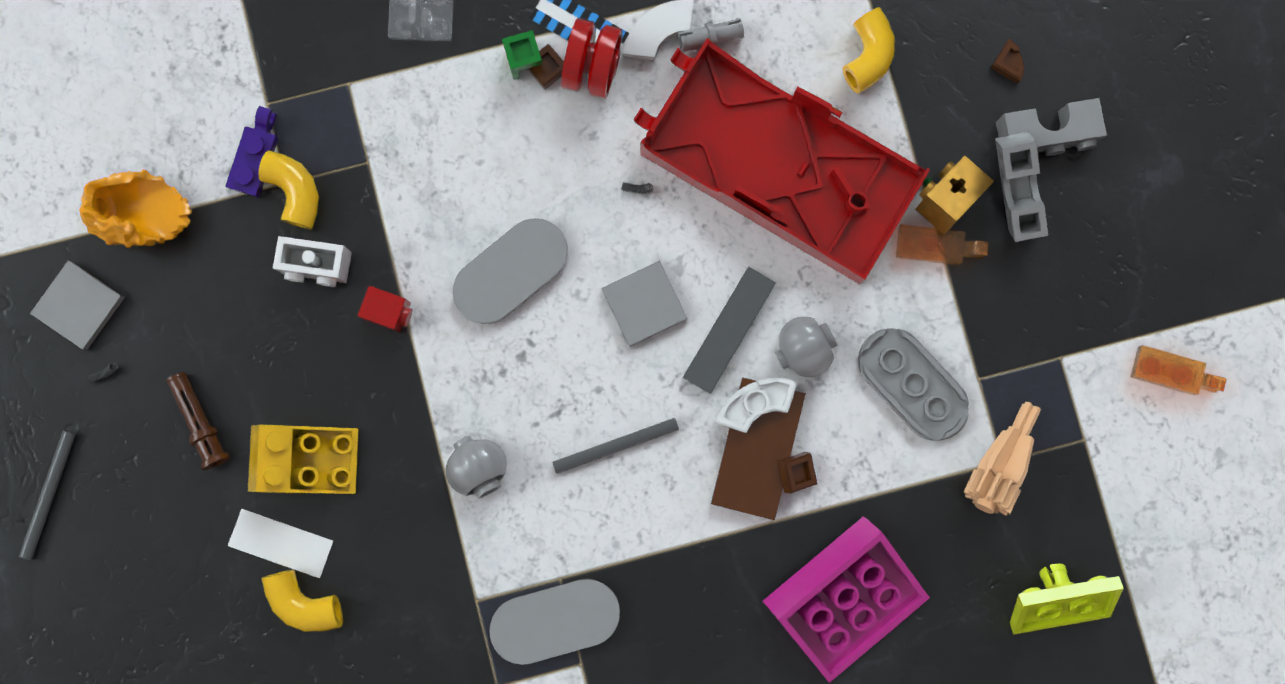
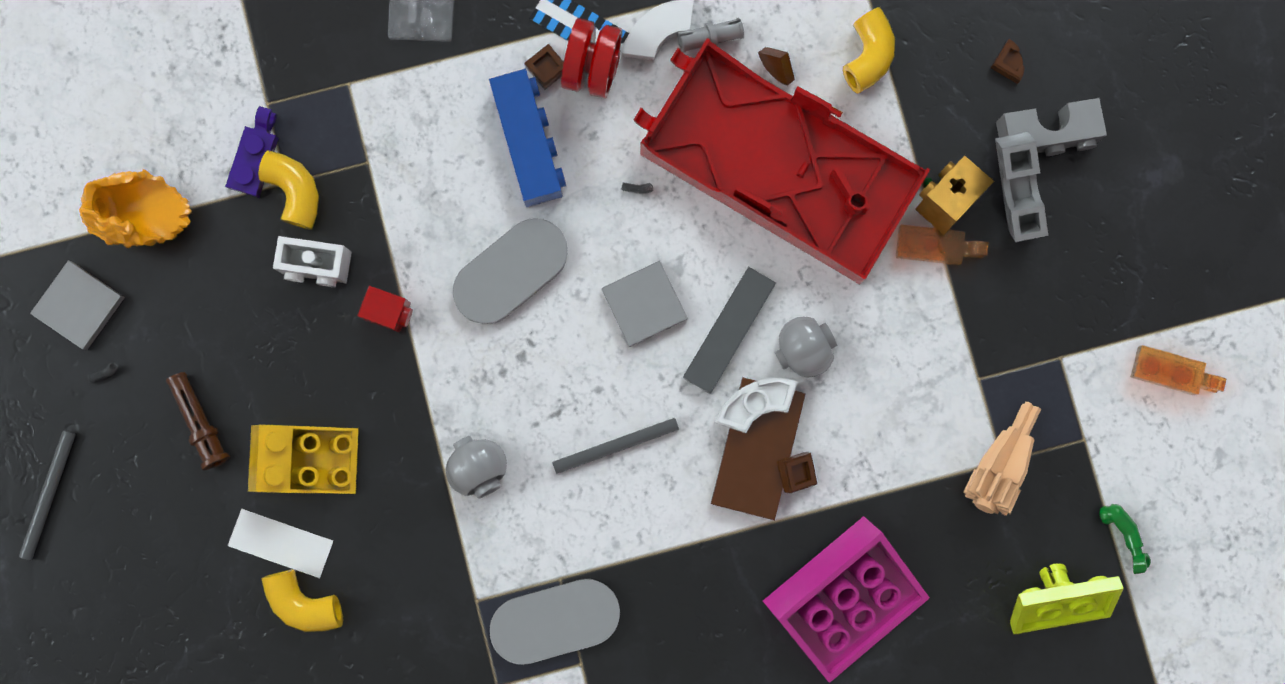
(521, 52): green panel -> none
(526, 137): none -> blue brick
(777, 64): none -> reddish brown tile
(913, 384): light grey tile -> none
(1131, 534): none -> green arm

